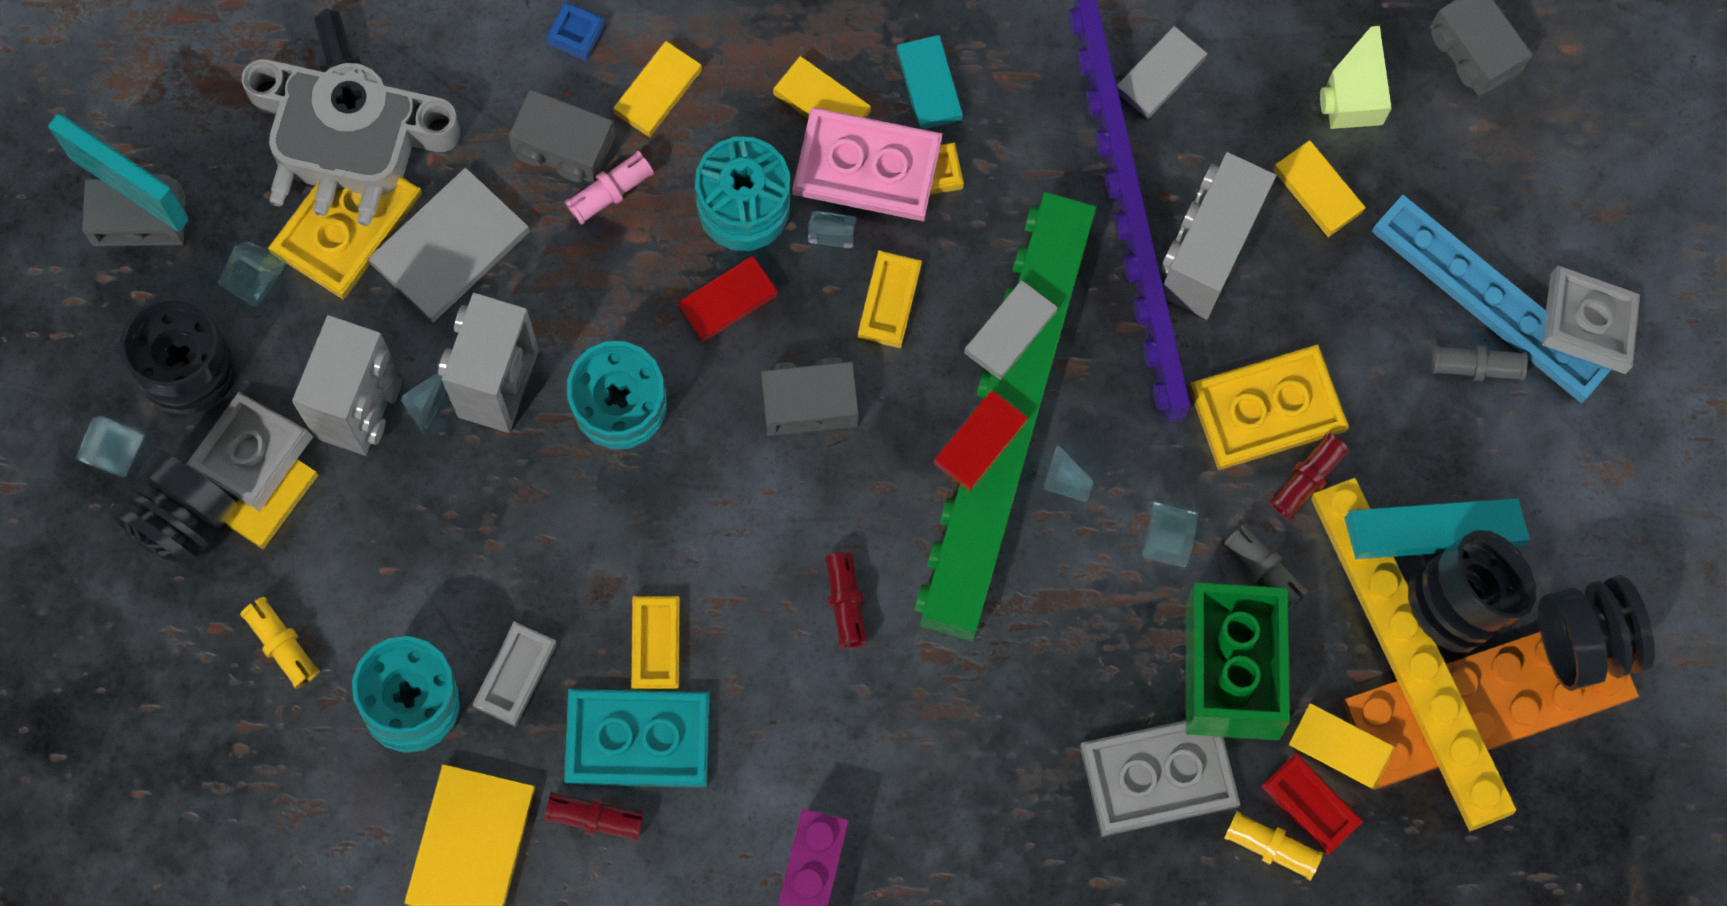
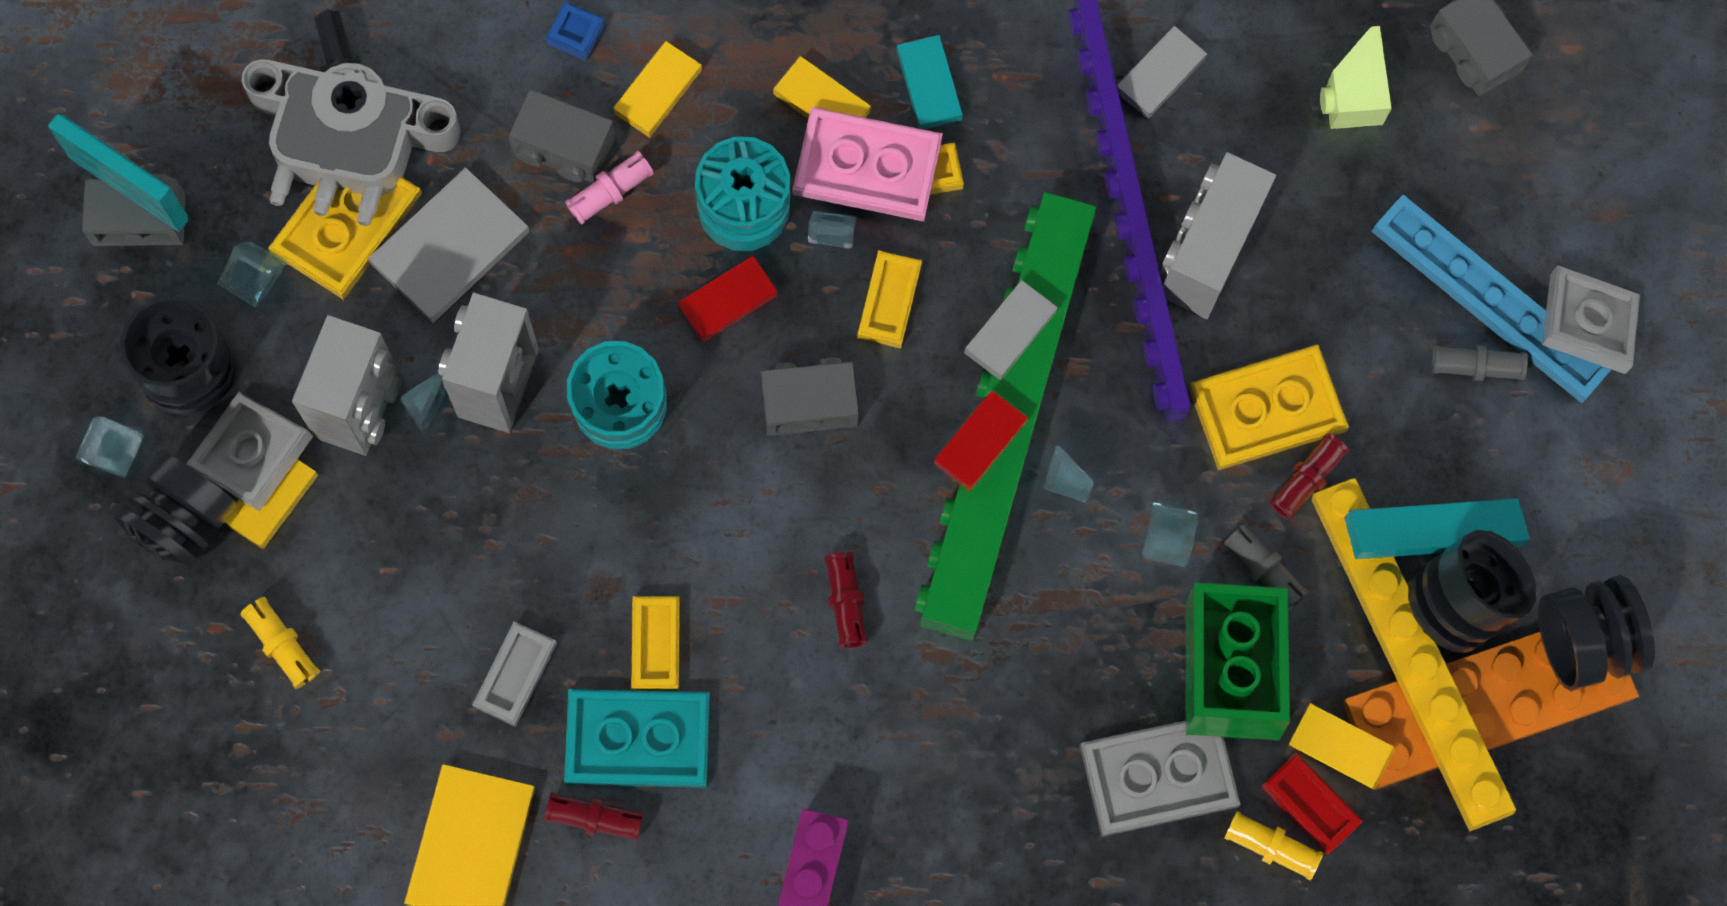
(401, 668): teal wheel -> none
(1319, 188): yellow tile -> none

